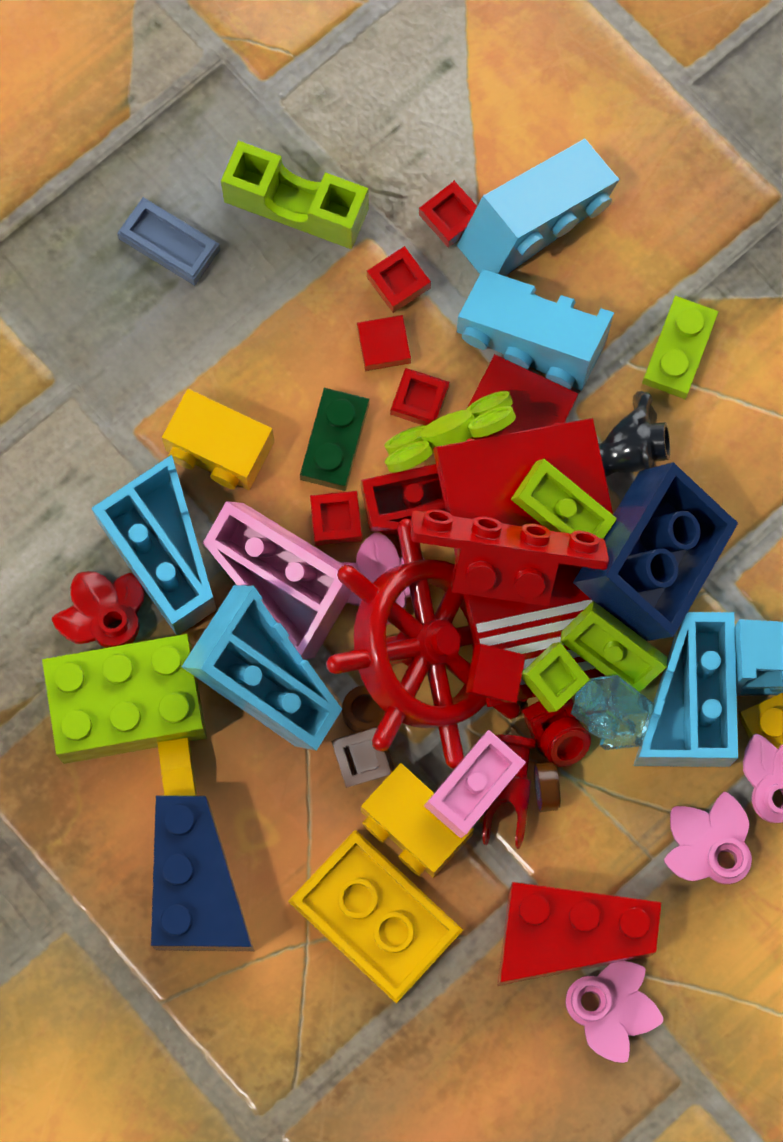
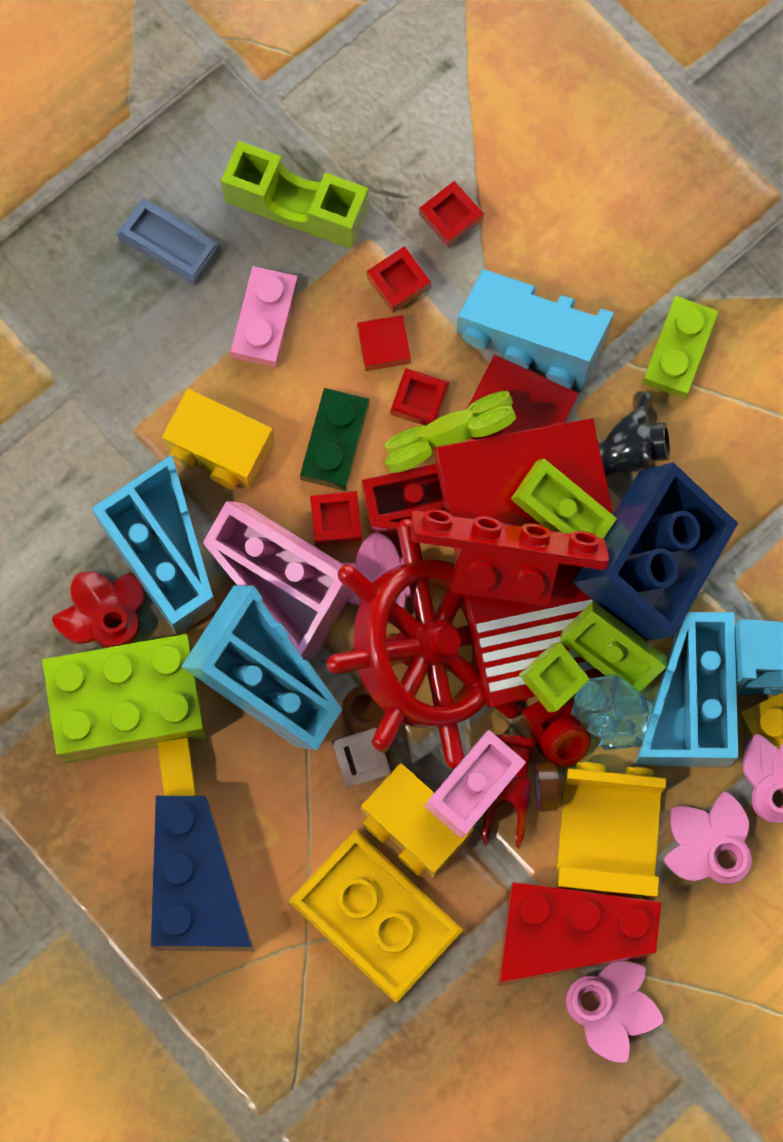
(264, 316): none -> bright pink plate
(495, 673): red tile -> none
(537, 209): medium azure wedge -> none
(609, 831): none -> yellow panel

